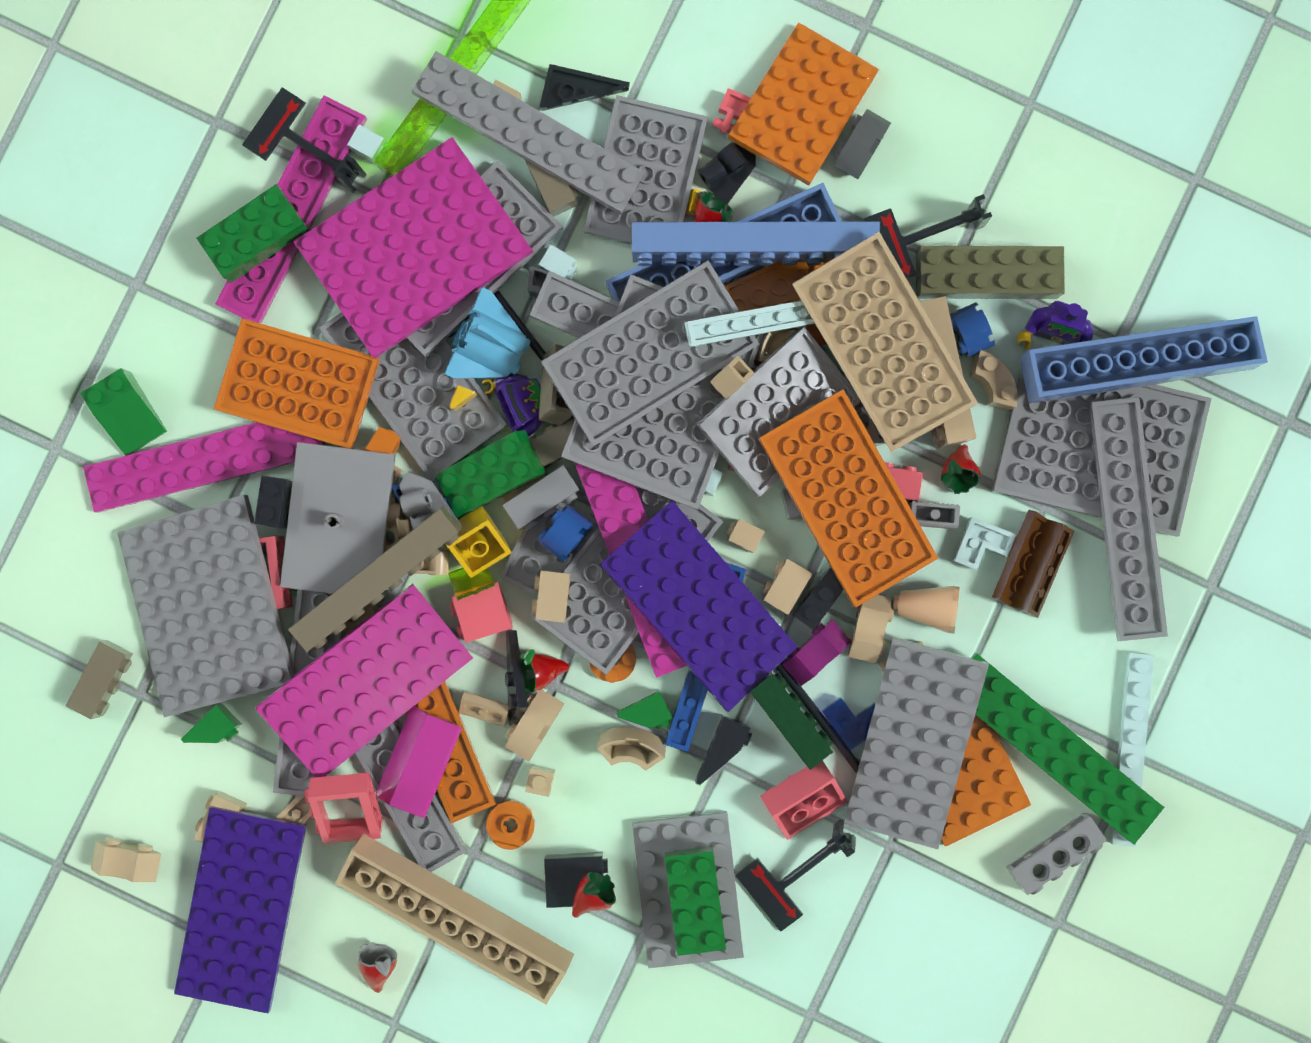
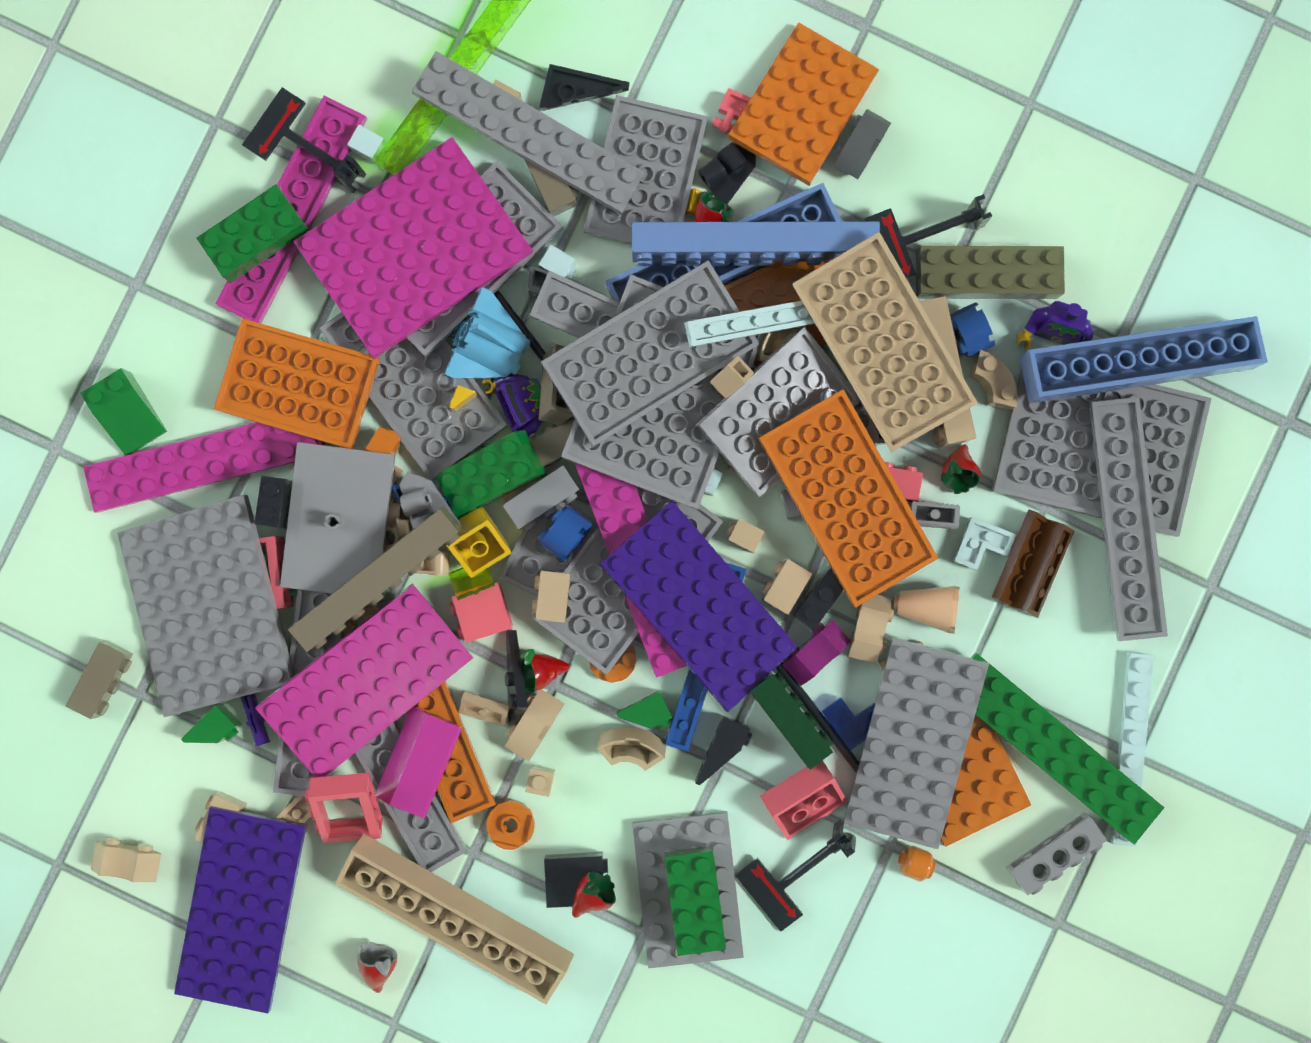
(255, 720): none -> dark purple pin
(916, 863): none -> orange head

